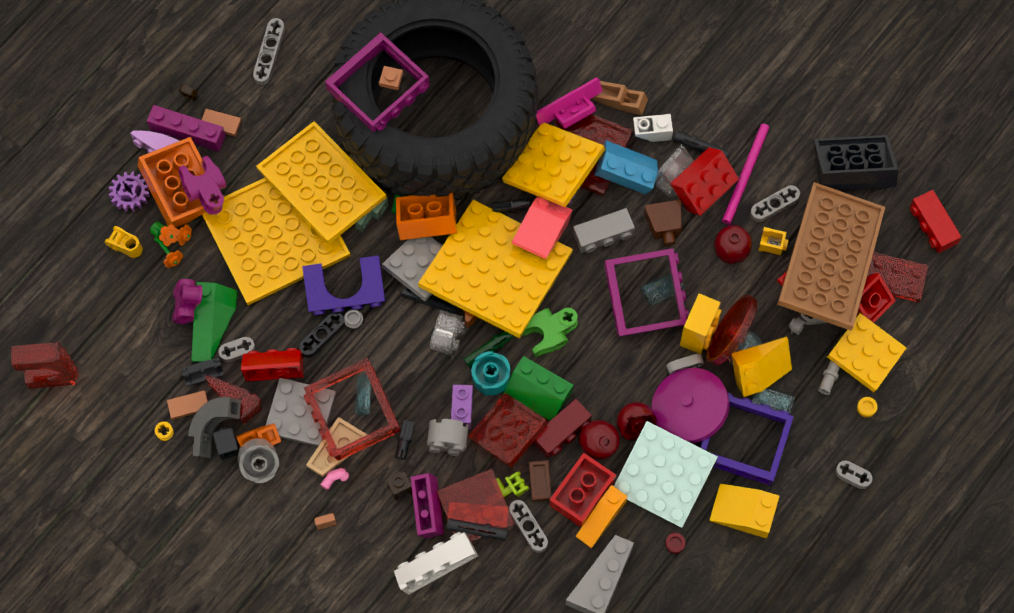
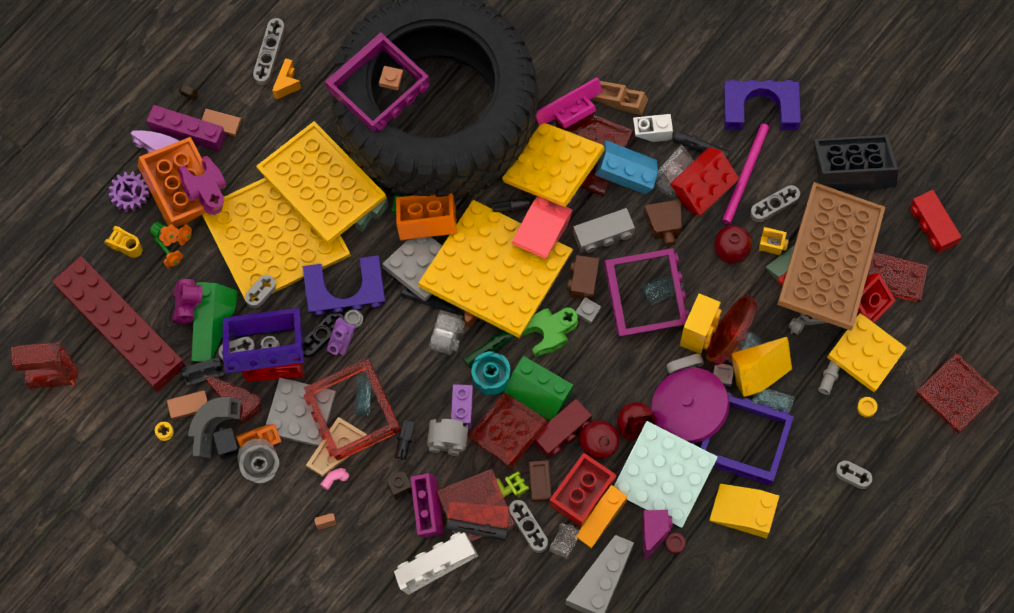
(119, 324): none -> dark red brick
(257, 289): none -> light grey beam
(257, 324): none -> dark purple window
(269, 340): none -> light grey plate
(285, 83): none -> light orange slope
(340, 337): none -> medium lavender hips
(564, 540): none -> clear bracket
(584, 277): none -> reddish brown brick
(588, 310): none -> light grey plate
(655, 530): none -> magenta slope
(724, 373): none -> light grey plate
(780, 265): none -> sand green slope
(783, 93): none -> dark purple arch
(957, 393): none -> clear red plate

